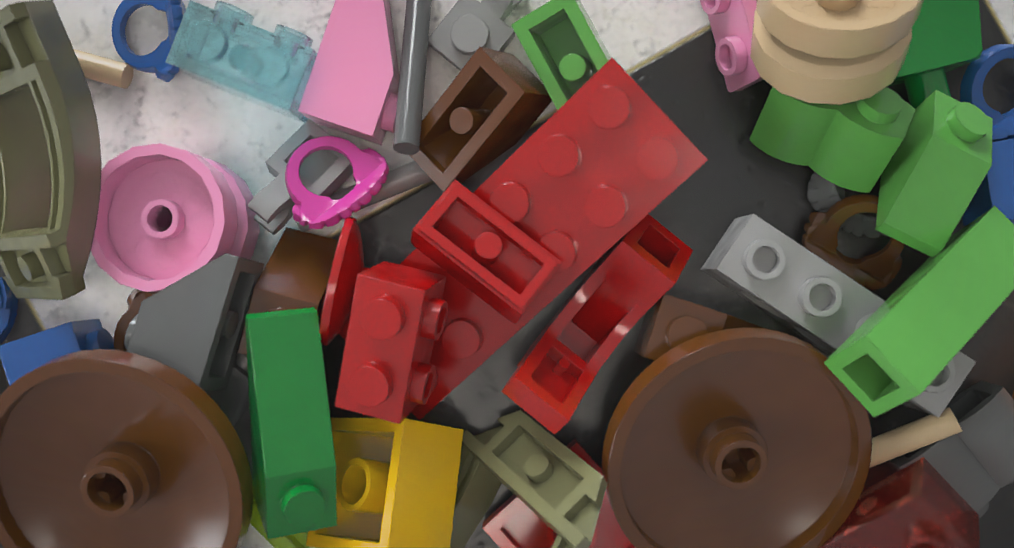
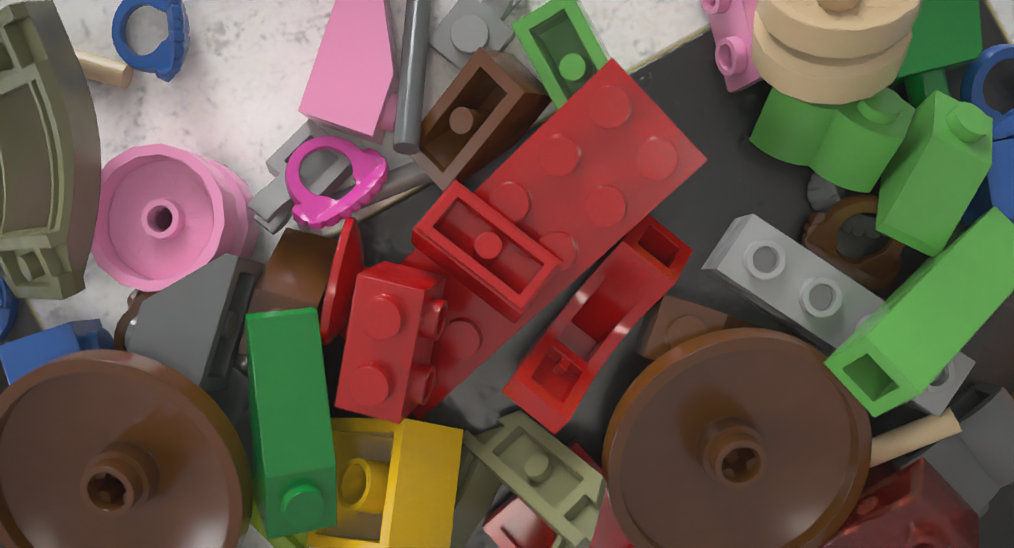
(242, 59): clear light blue brick -> none

